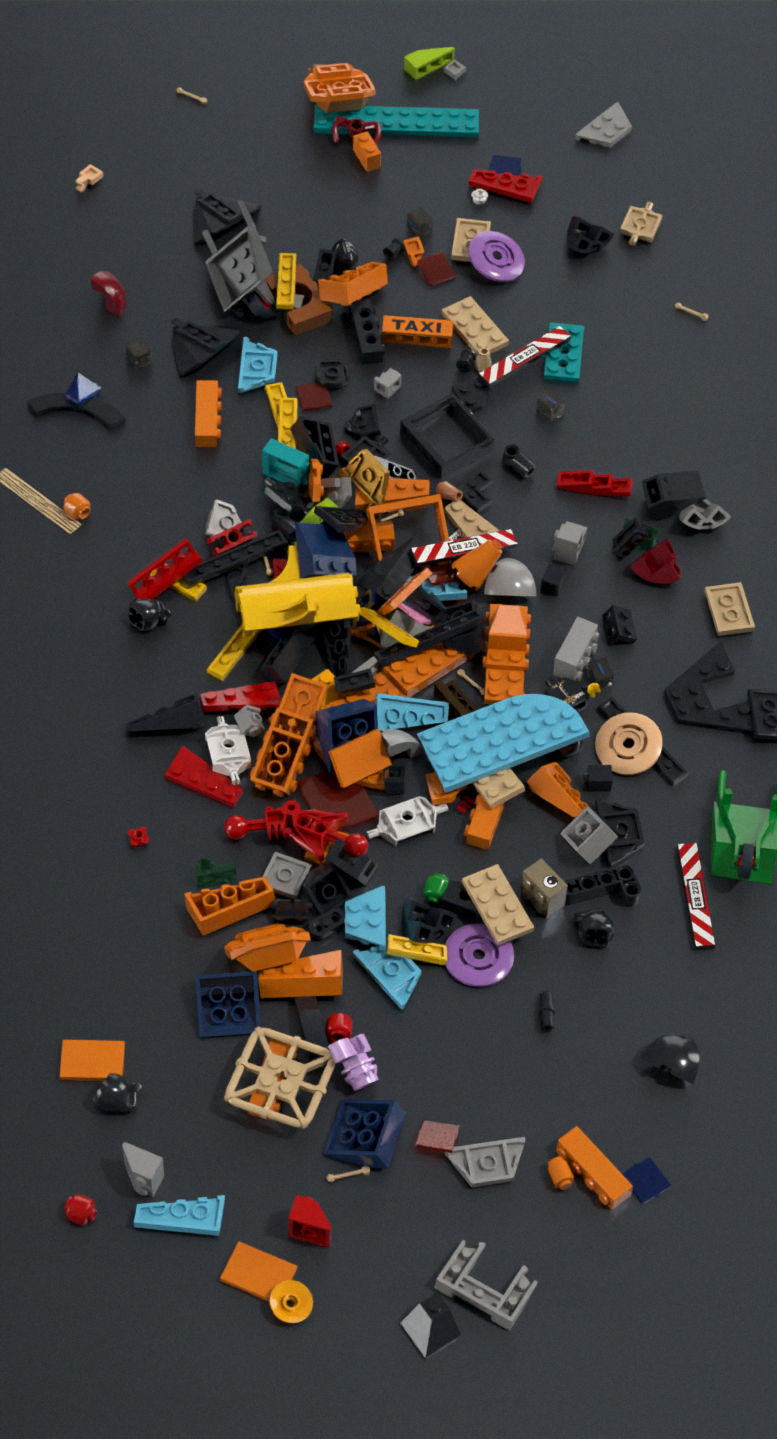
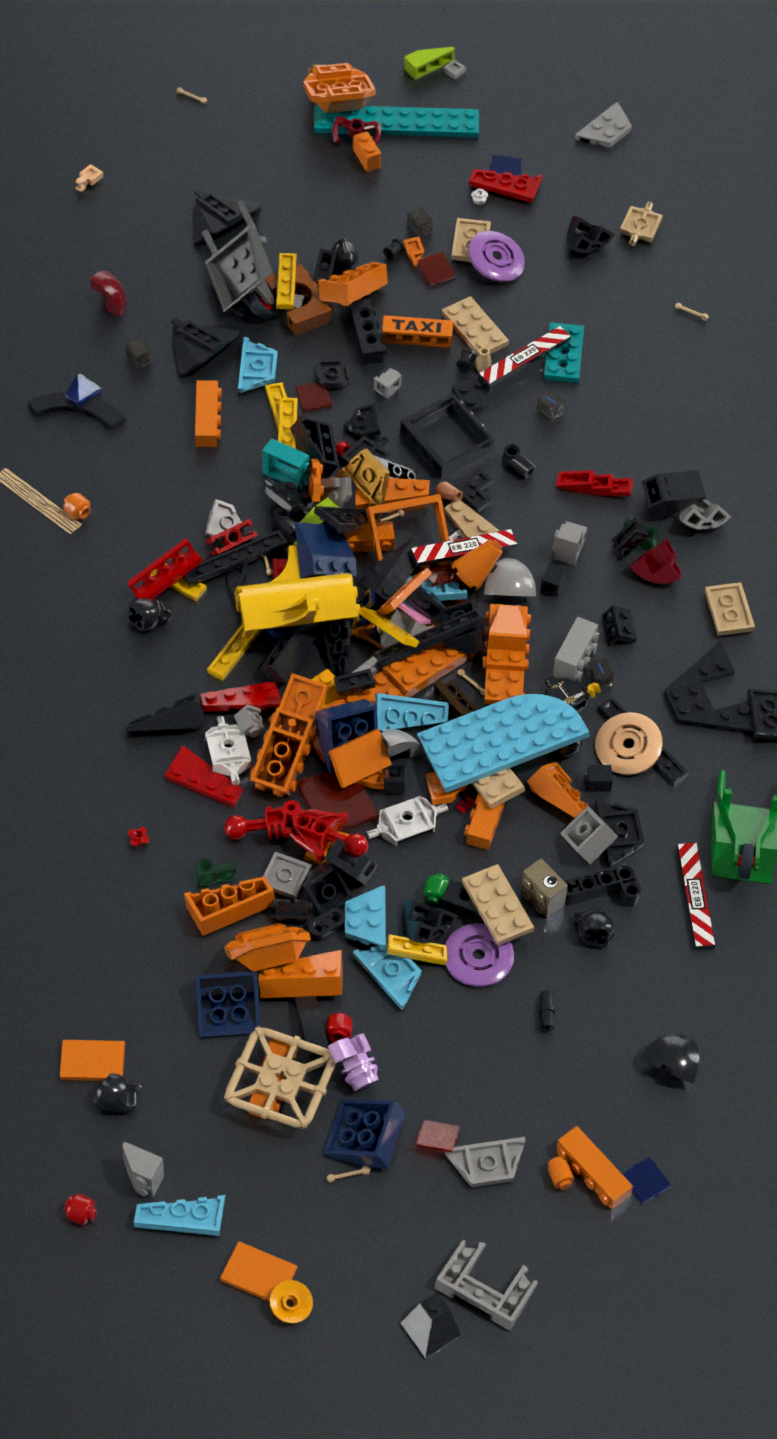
(309, 1222): red slope -> none

